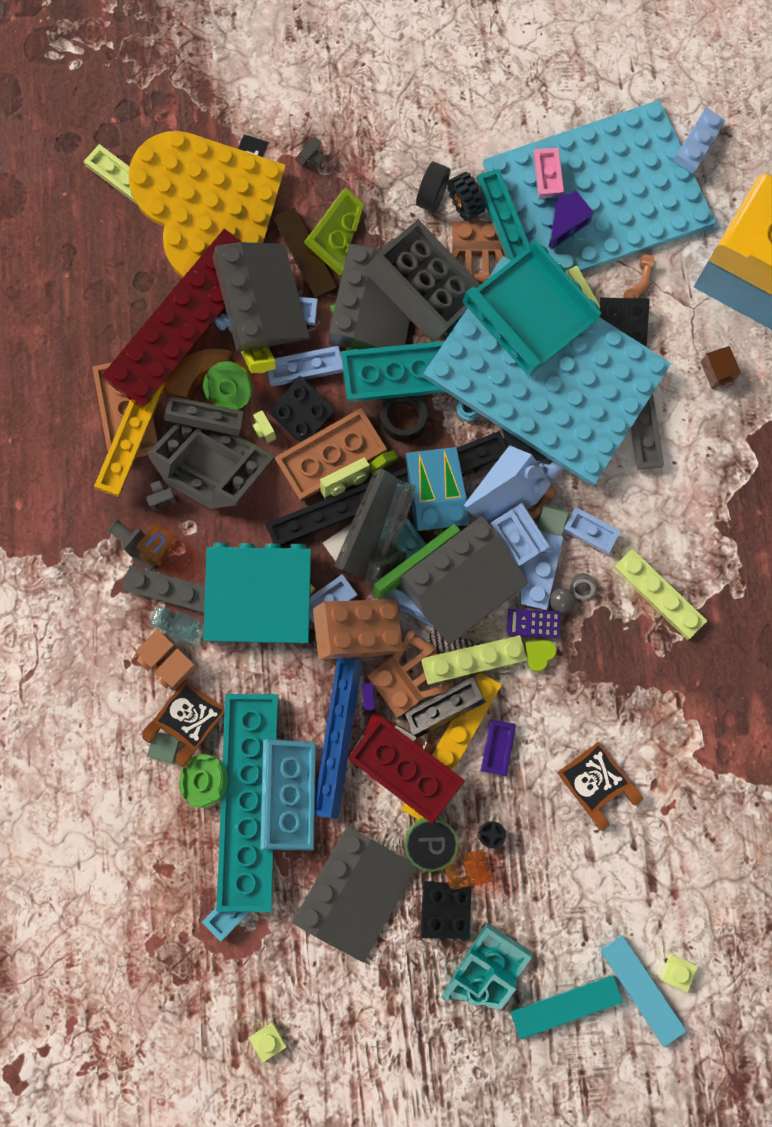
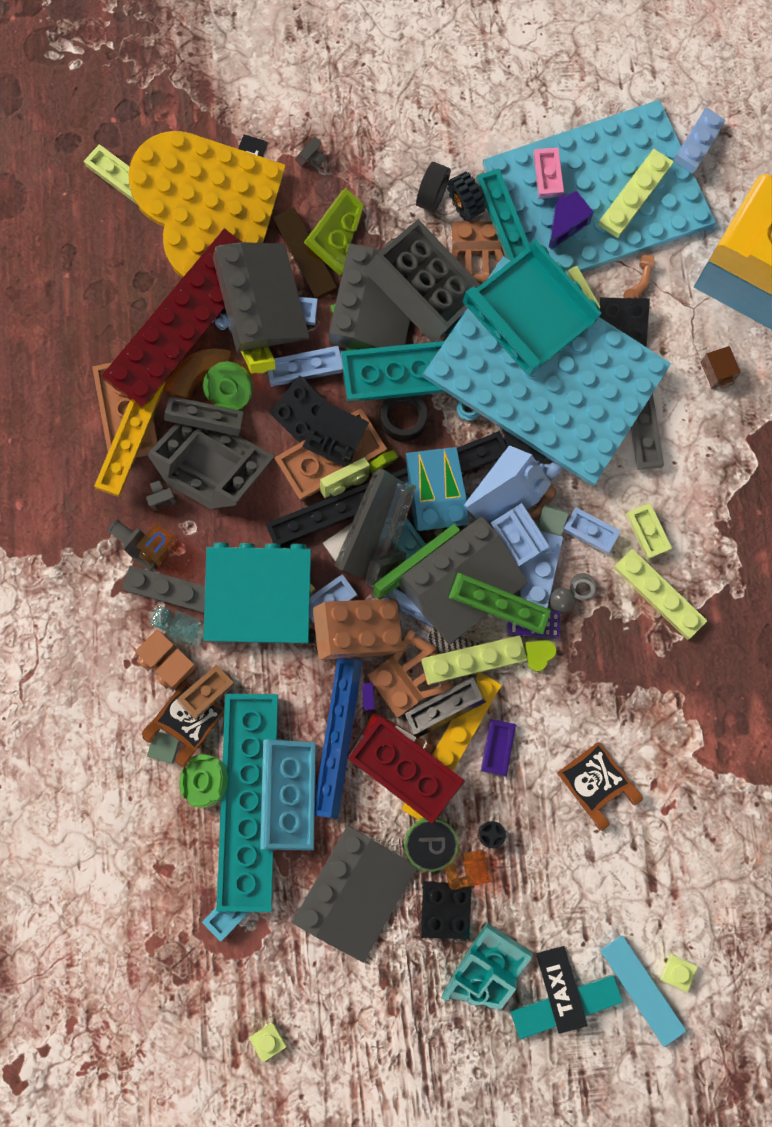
(205, 692): none -> medium nougat plate
(263, 427): yellowish green plate -> none
(335, 434): none -> black hinge
(499, 603): none -> bright green tile
(561, 989): none -> black sticker
(635, 193): none -> yellowish green plate
(648, 531): none -> yellowish green plate

